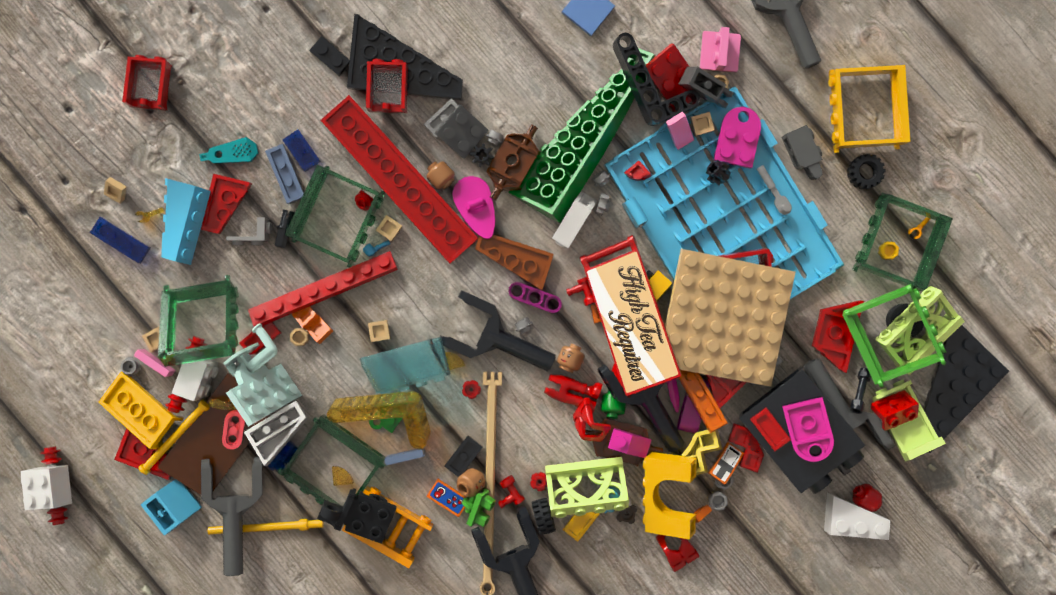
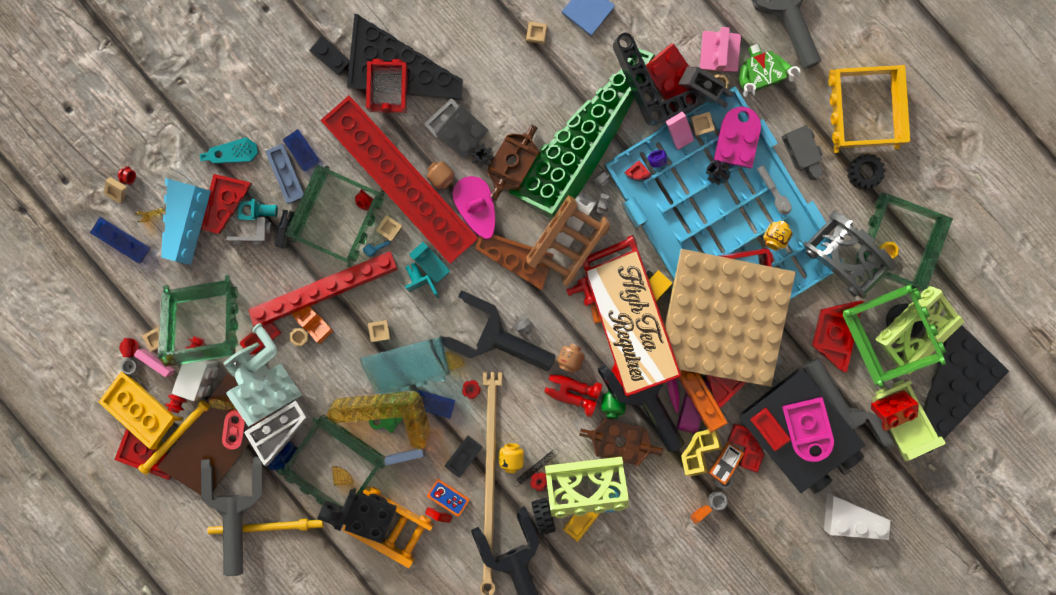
(48, 487): white brick -> none
(126, 175): none -> red plate
(128, 347): none -> red plate
(147, 82): window -> none
(171, 506): medium azure slope -> none
(257, 210): none -> teal bracket
(419, 281): none -> teal bracket
(429, 262): none -> teal bracket
(437, 404): none -> clear blue plate
(442, 517): none -> red tile
(470, 482): medium nougat head -> none
(475, 506): bright green hips -> none
(495, 137): light grey plate -> none
(511, 457): none -> yellow head
(514, 495): red piece -> none
(536, 32): none -> tan tile
(537, 463): none -> black piece
(542, 304): magenta beam -> none
(559, 224): none -> medium nougat fence
(584, 415): red piece -> none
(627, 518): dark brown plate -> none
(629, 443): dark pink slope -> none
(657, 158): none -> dark purple tile
(657, 516): yellow arch -> none
(678, 558): red piece -> none
(764, 70): none -> bright green torso
(777, 235): none -> yellow head
(857, 404): black bar -> none
(867, 497): red head -> none
(878, 257): none -> dark grey fence
(919, 228): light orange hand -> none

